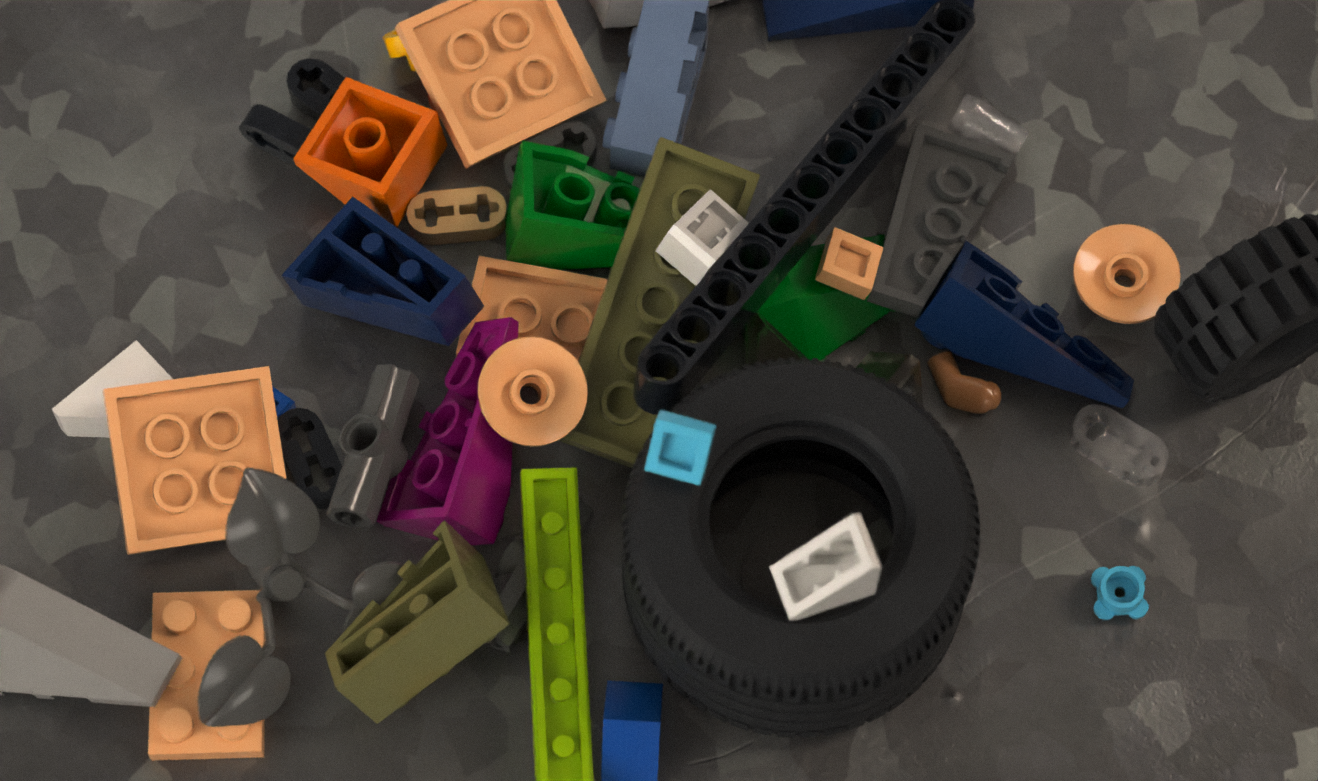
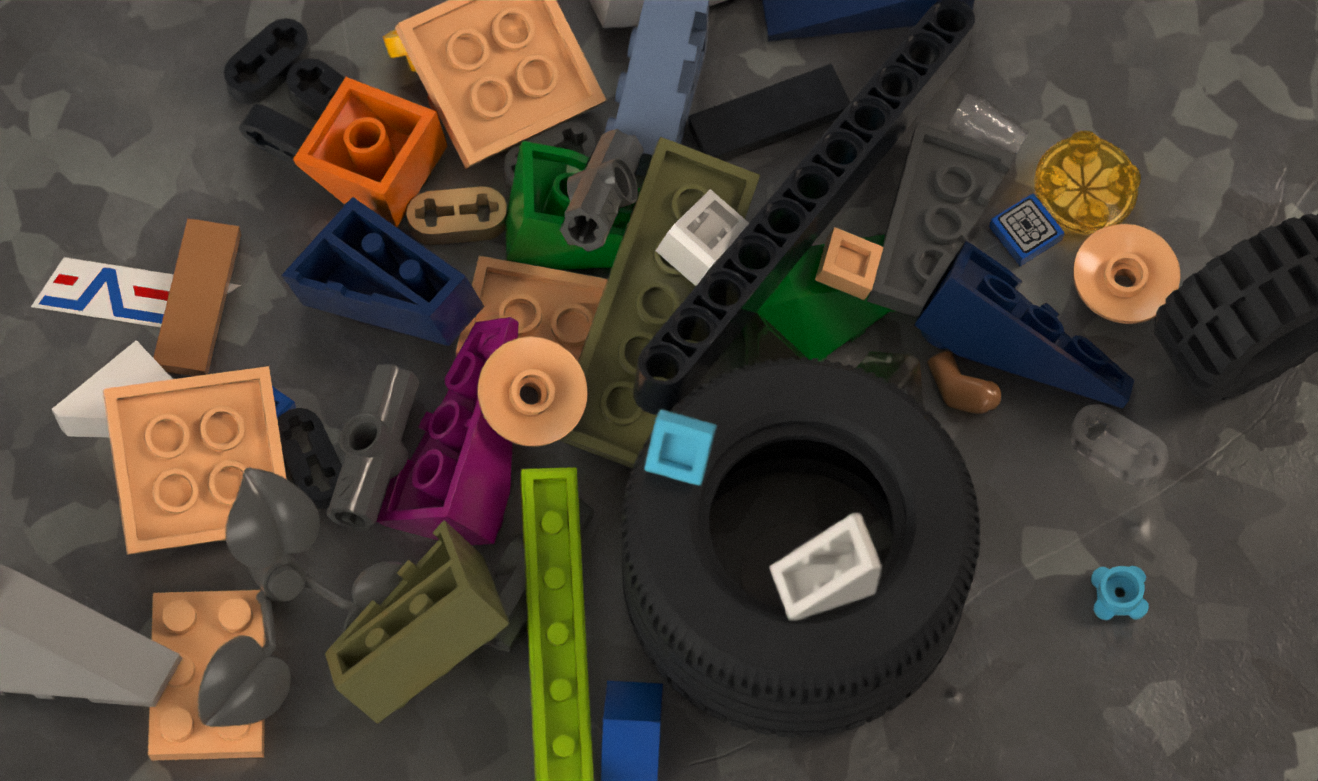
(108, 292): none -> white sticker
(197, 297): none -> medium nougat tile
(263, 57): none -> black beam
(601, 190): none -> dark grey piece
(769, 114): none -> black tile
(1026, 229): none -> tile
(1086, 183): none -> clear yellow dish

